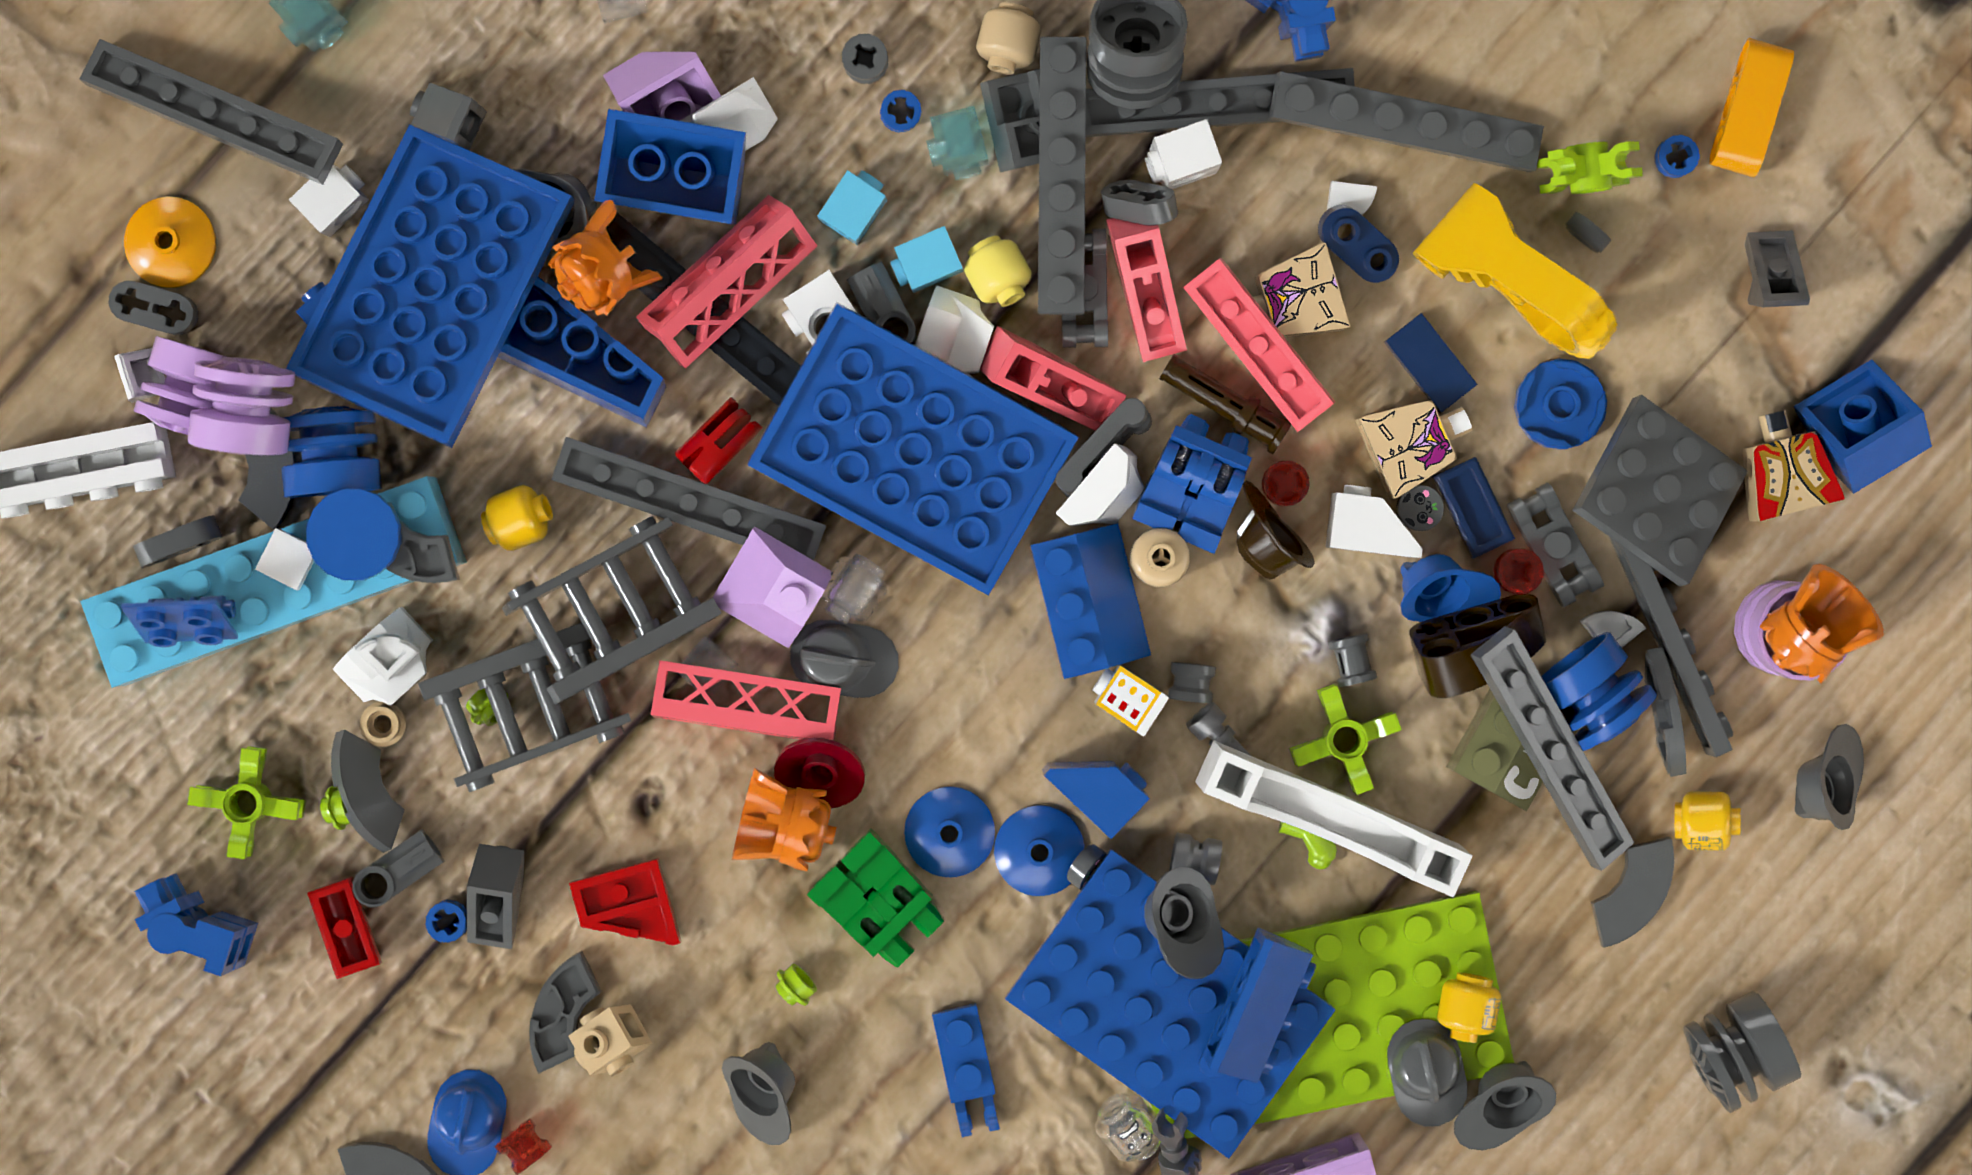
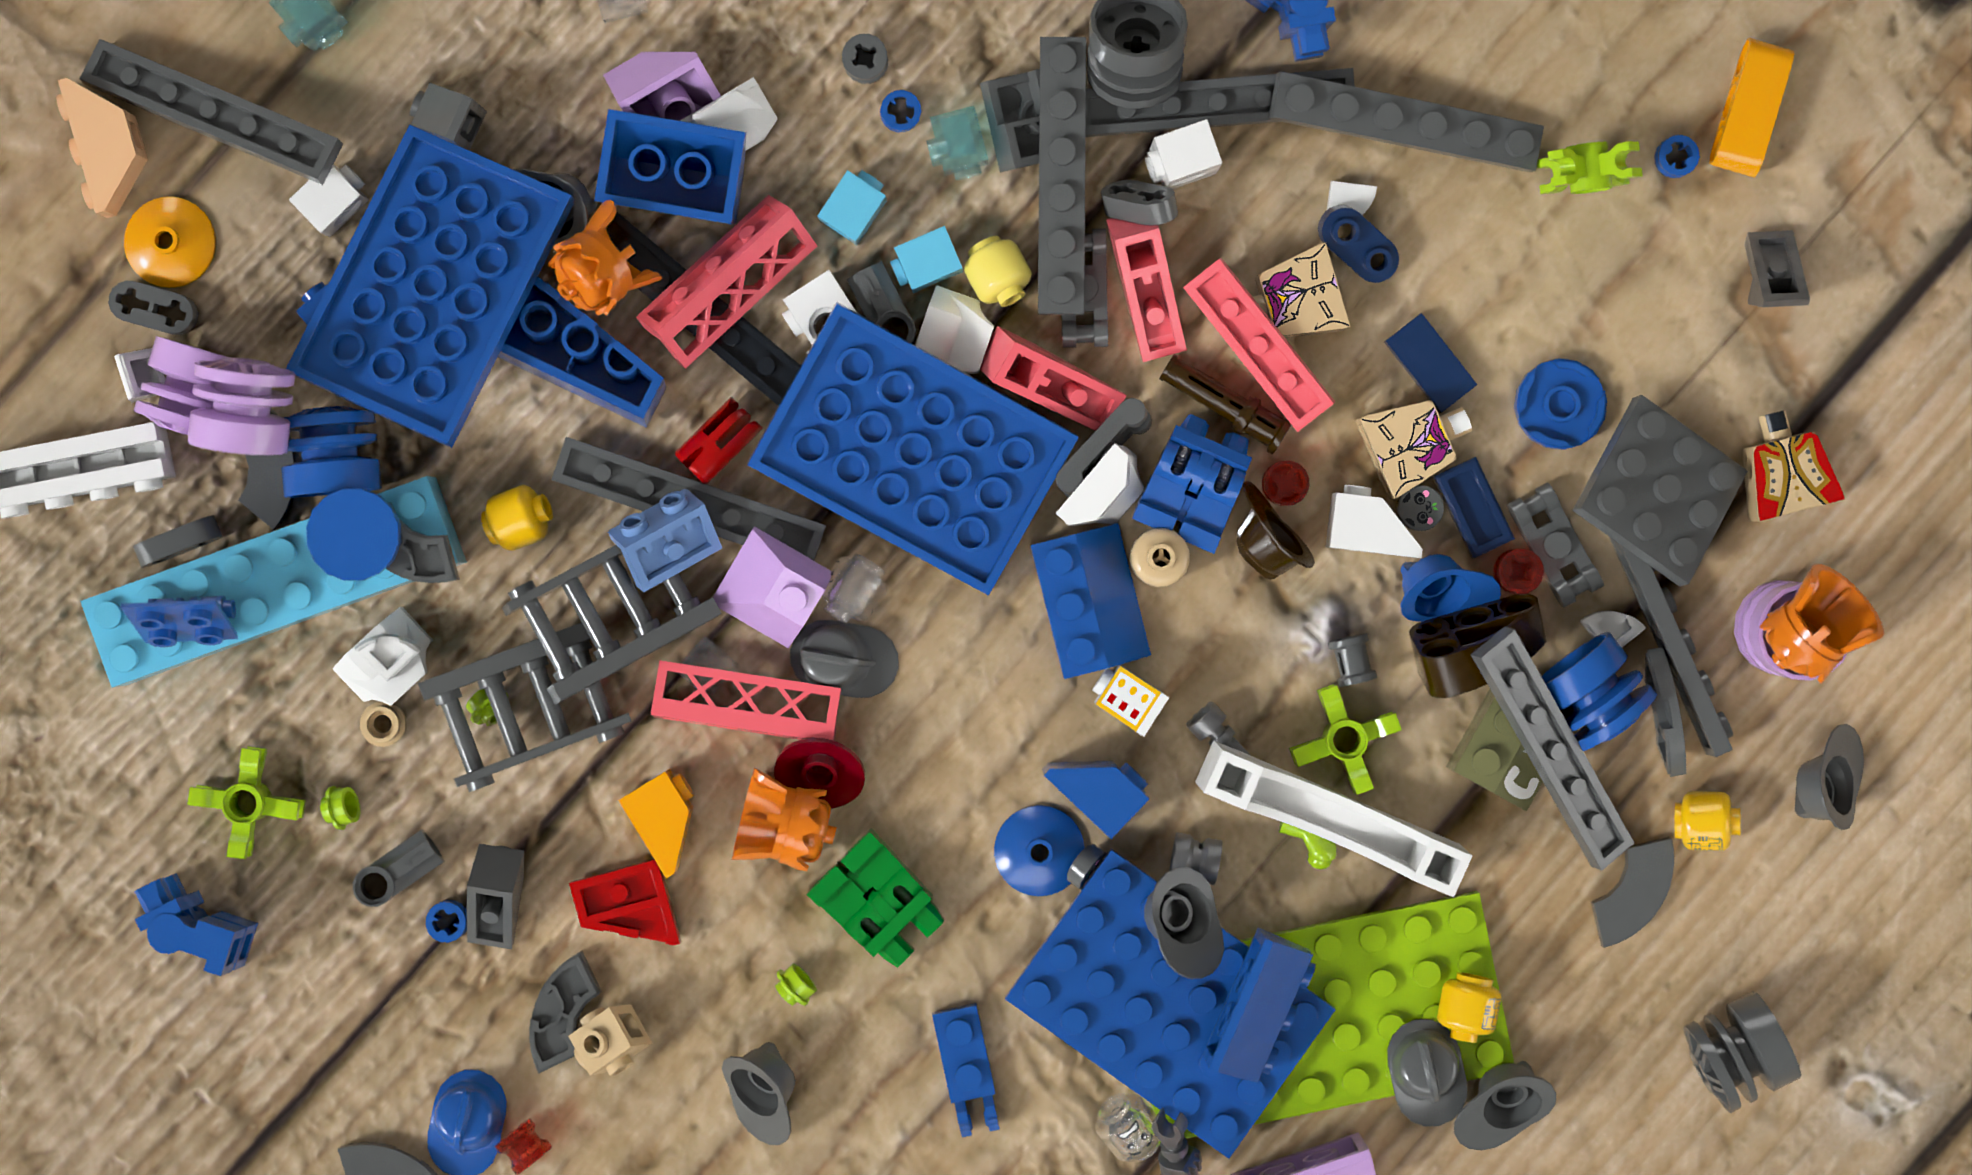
(105, 145): none -> light nougat slope
(286, 559): white tile -> none
(344, 928): red brick -> none
(362, 791): dark grey tile -> none
(662, 817): none -> light orange slope
(666, 538): none -> medium blue bracket
(955, 808): blue dish -> none
(1008, 37): tan head -> none
(1191, 682): dark grey wheel -> none
(1481, 246): yellow arm -> none
(1587, 233): dark grey tile -> none
(1865, 425): blue slope -> none

